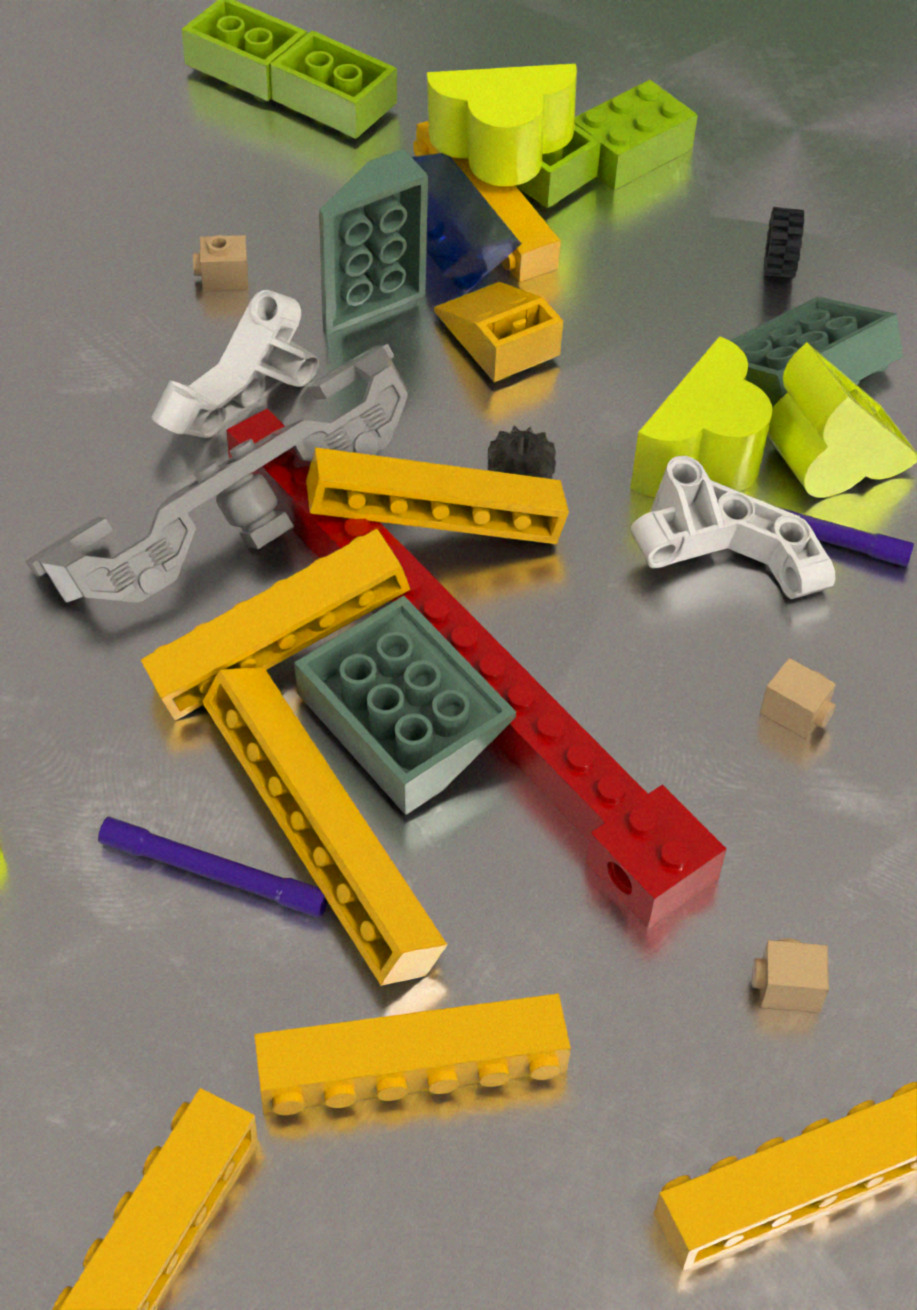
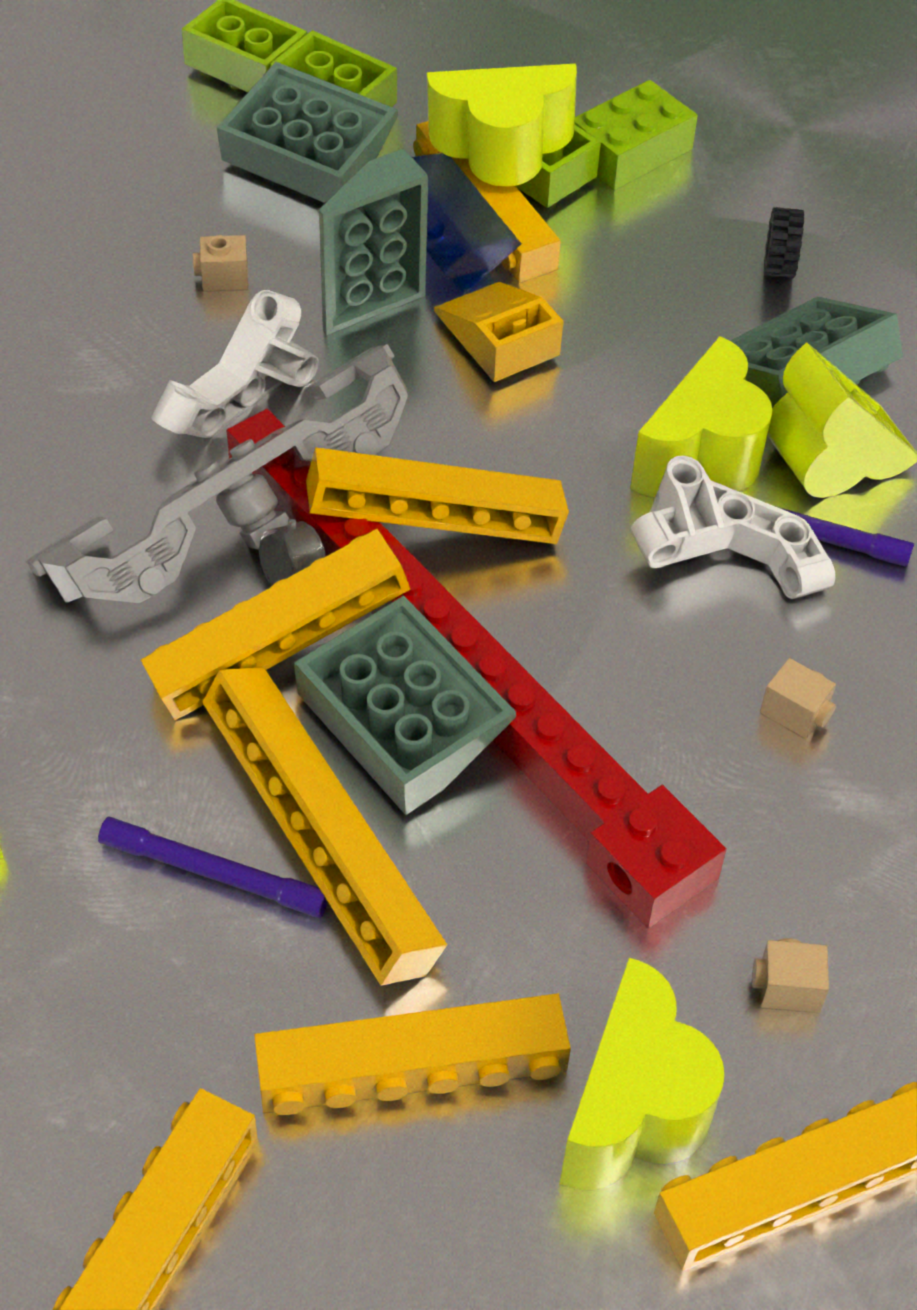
(289, 550): none -> clear piece
(304, 132): none -> sand green slope
(522, 454): clear smoke gear -> none
(646, 1089): none -> neon yellow brick

